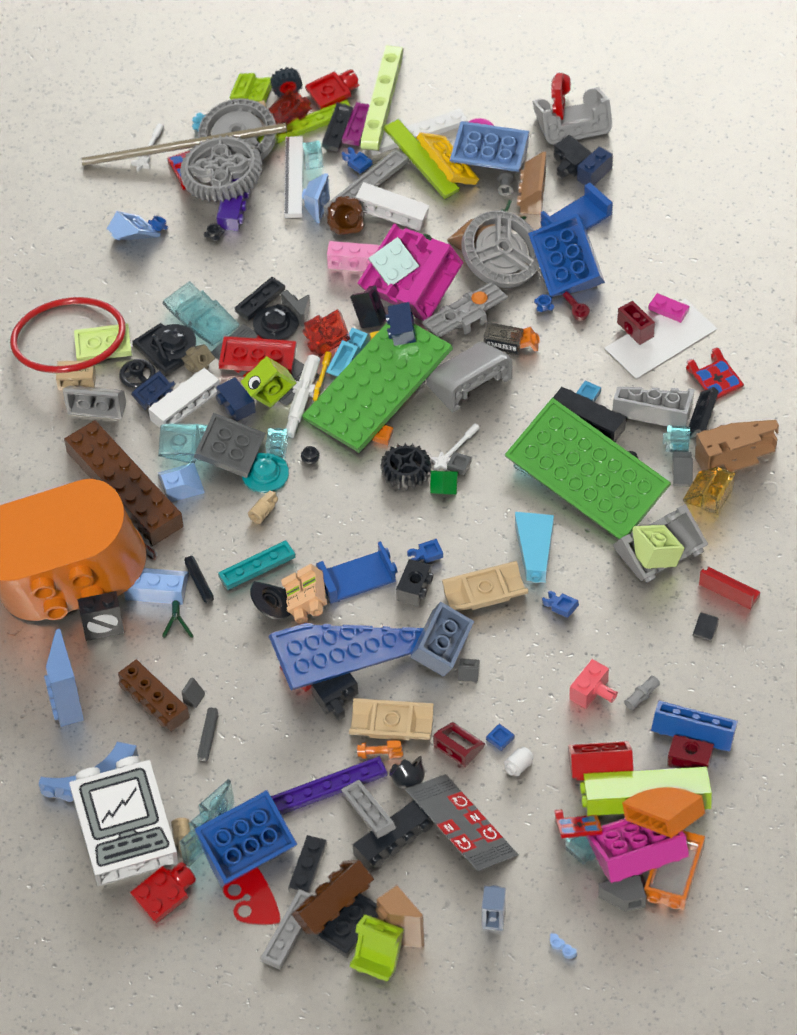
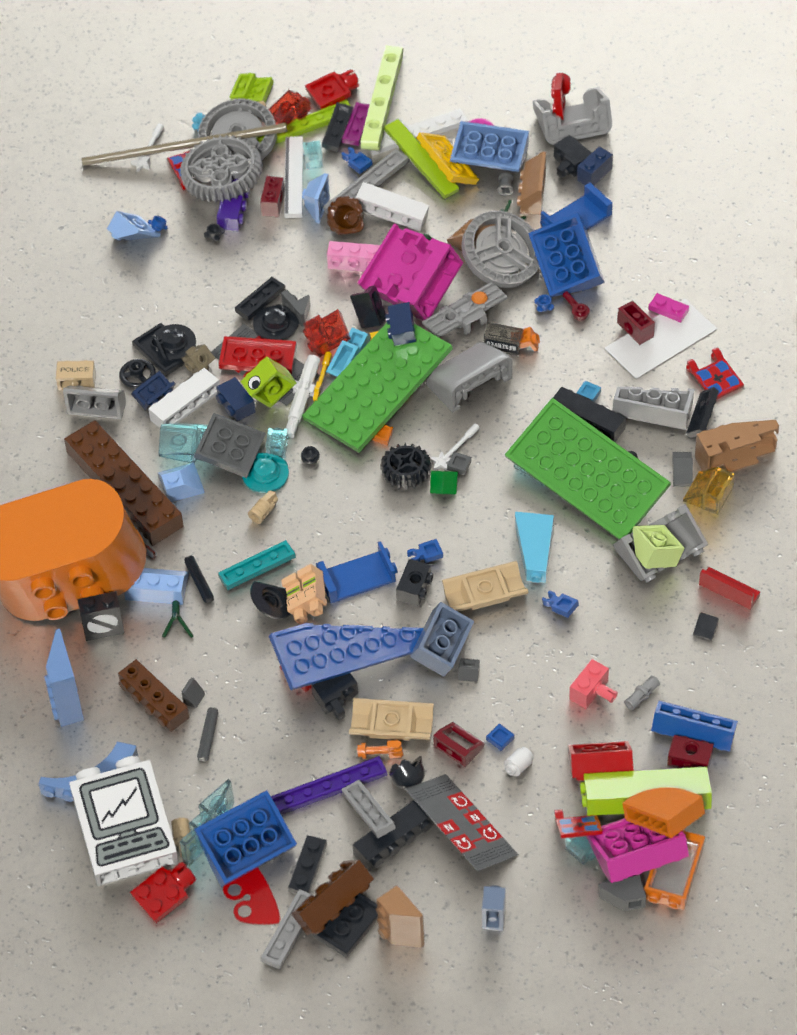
(74, 367): red piece -> none
(96, 340): yellowish green plate -> none
(200, 313): clear light blue slope -> none
(272, 196): none -> dark red brick
(285, 80): black wheel -> none
(377, 948): lime panel -> none
(393, 262): light aqua plate -> none
(558, 944): light blue piece -> none
(677, 438): clear light blue brick -> none

